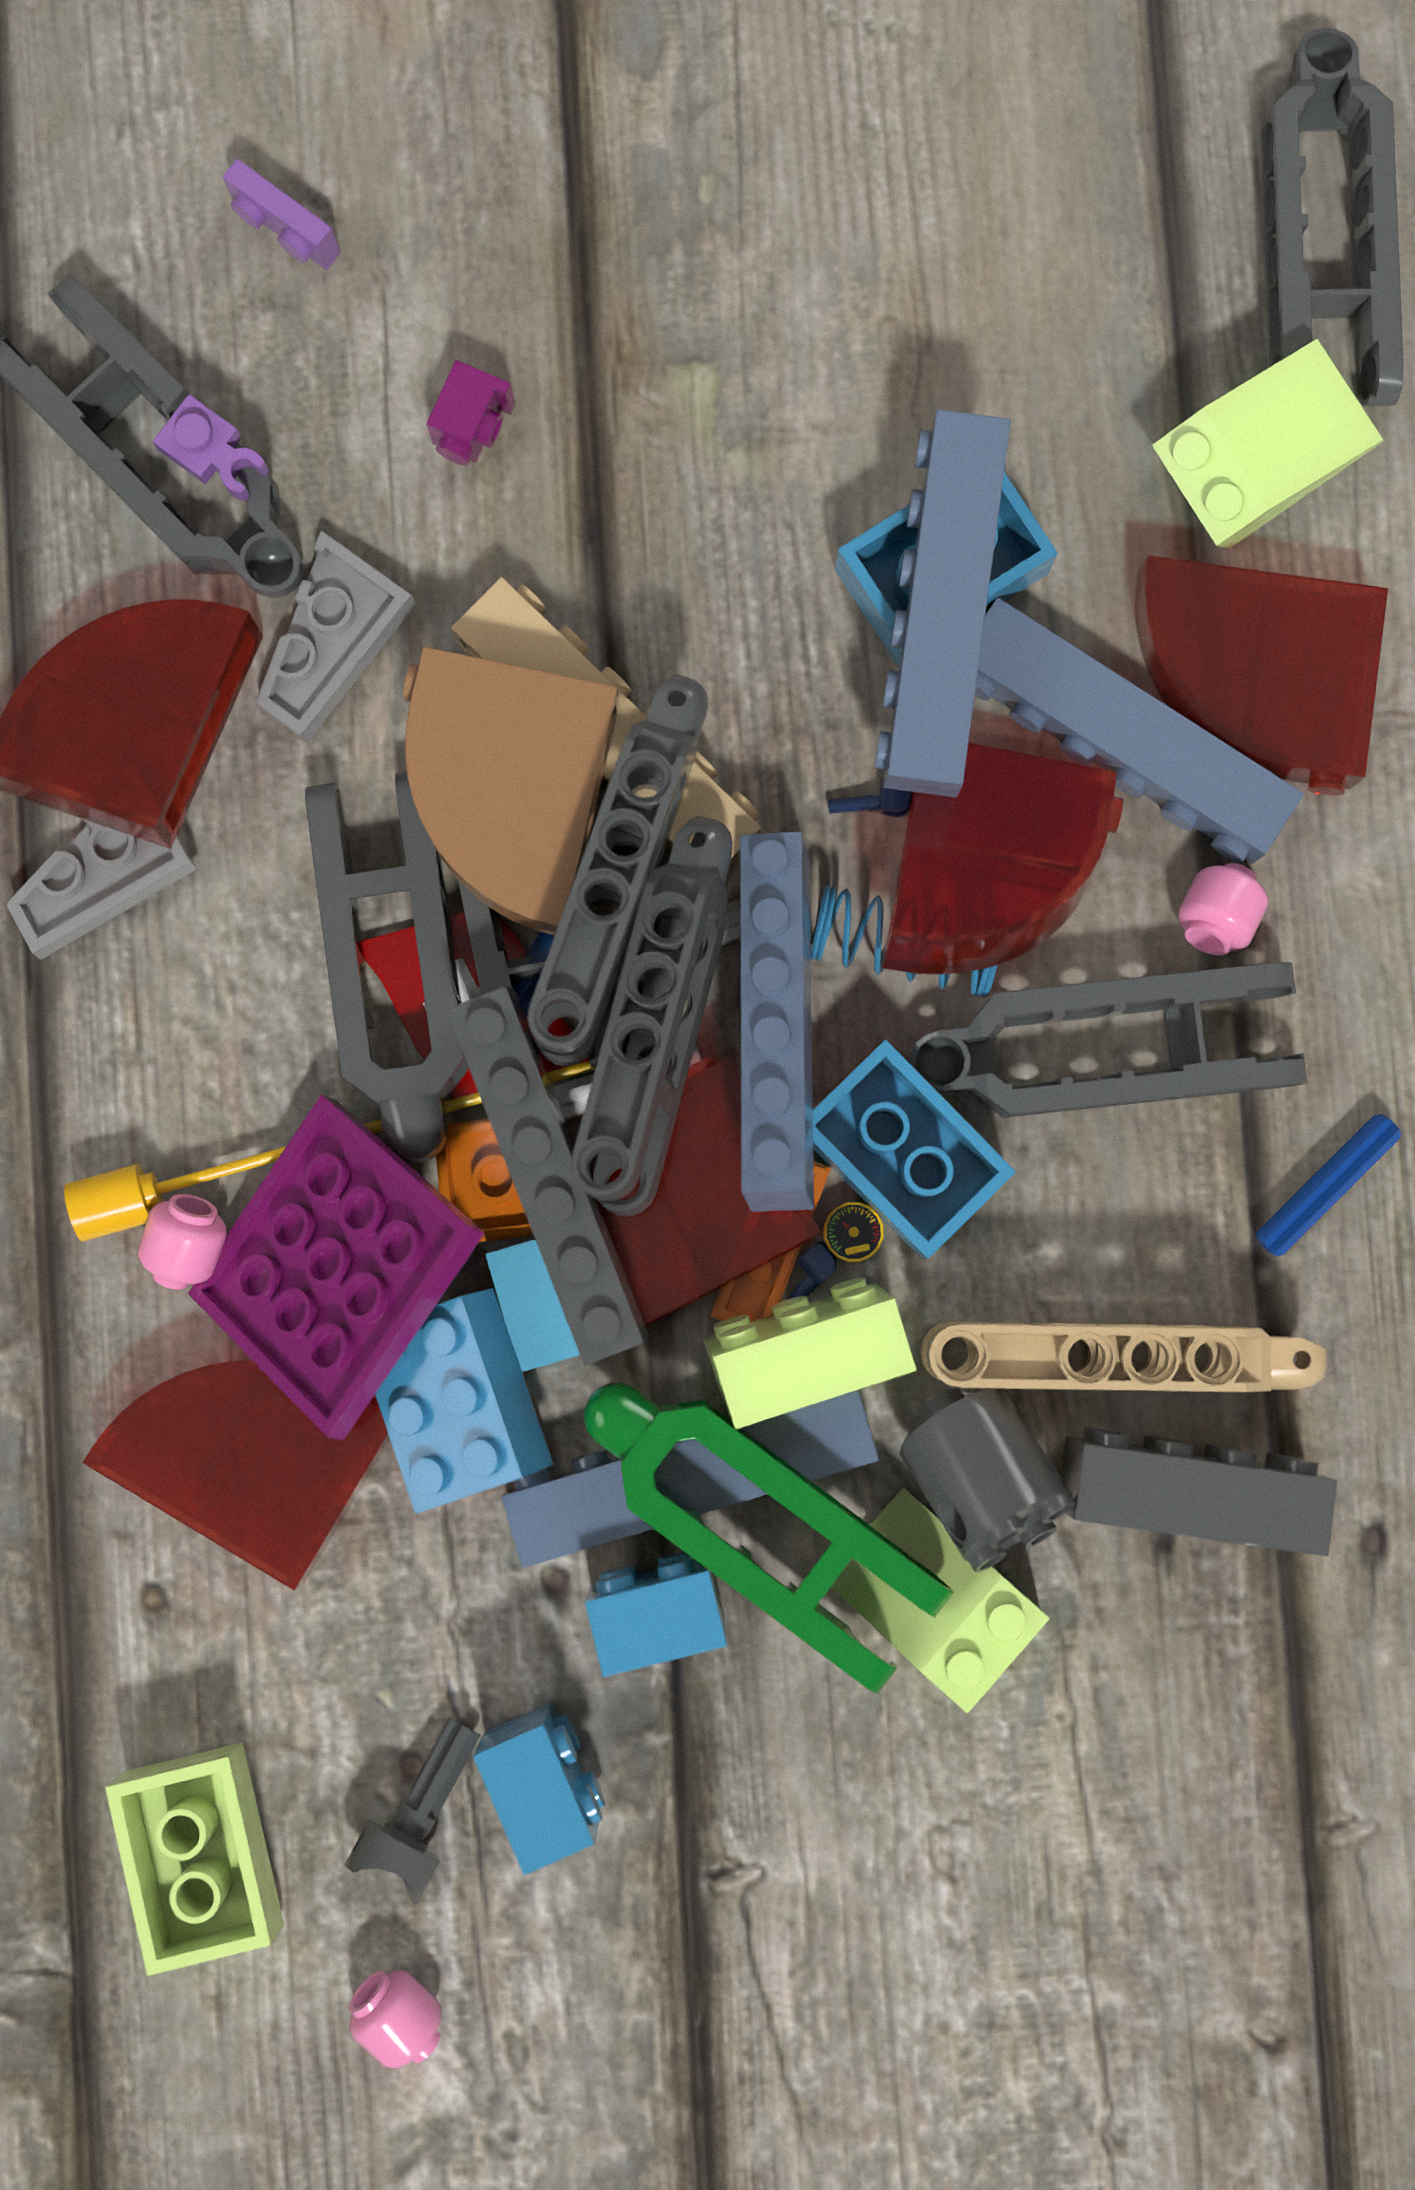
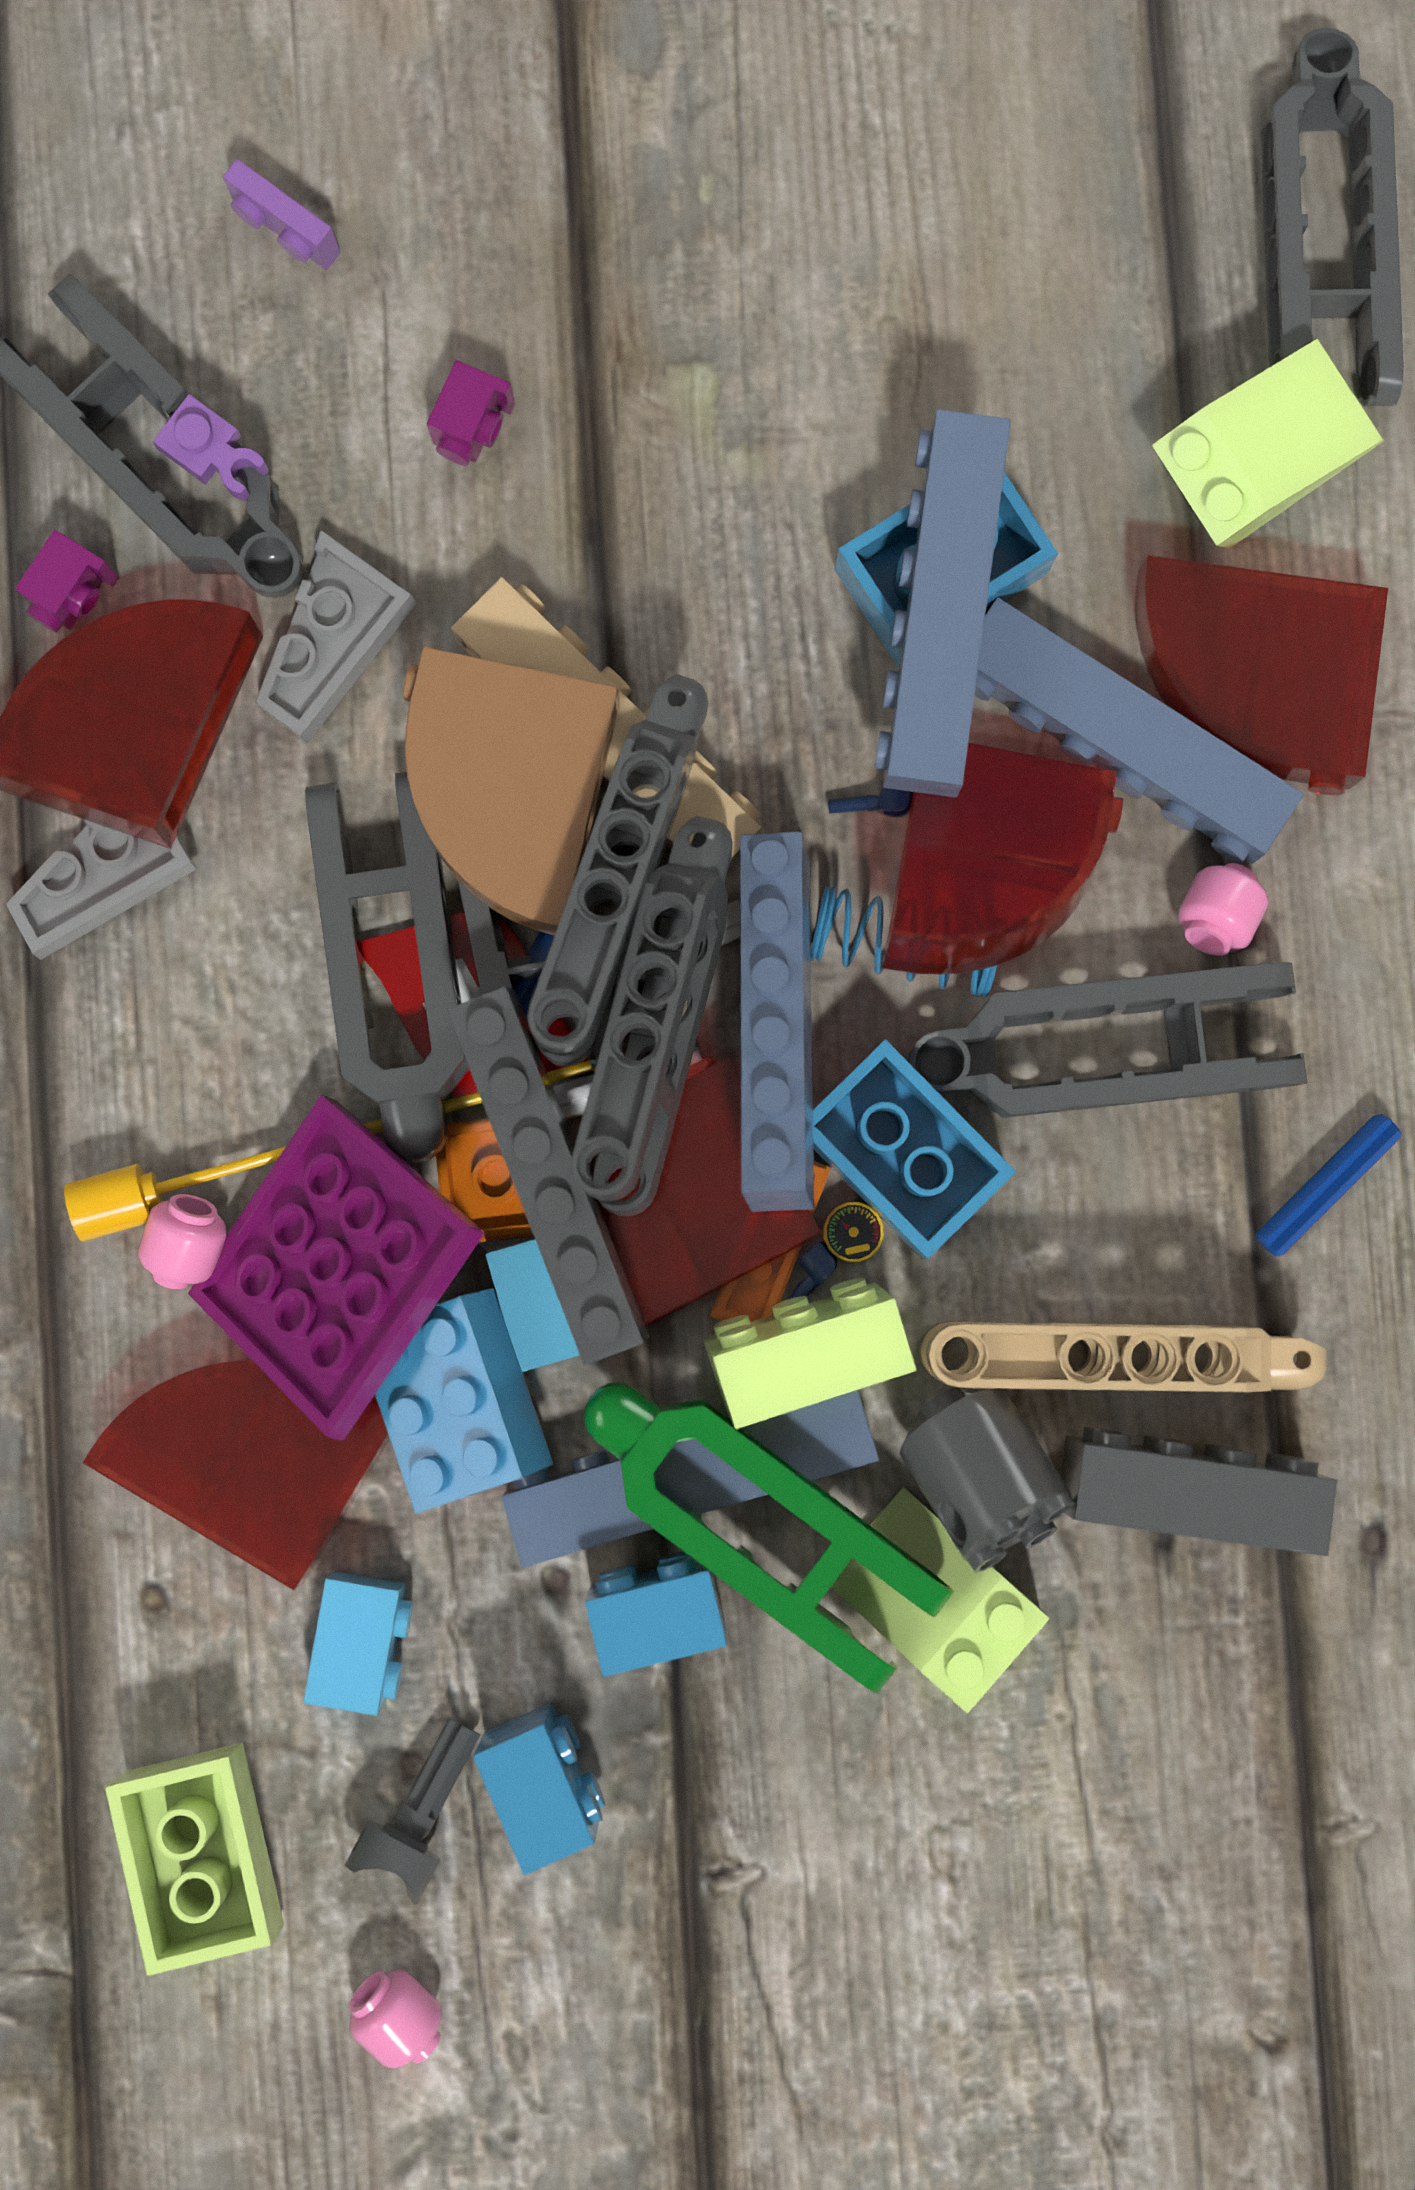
(63, 583): none -> magenta brick
(357, 1643): none -> medium azure brick

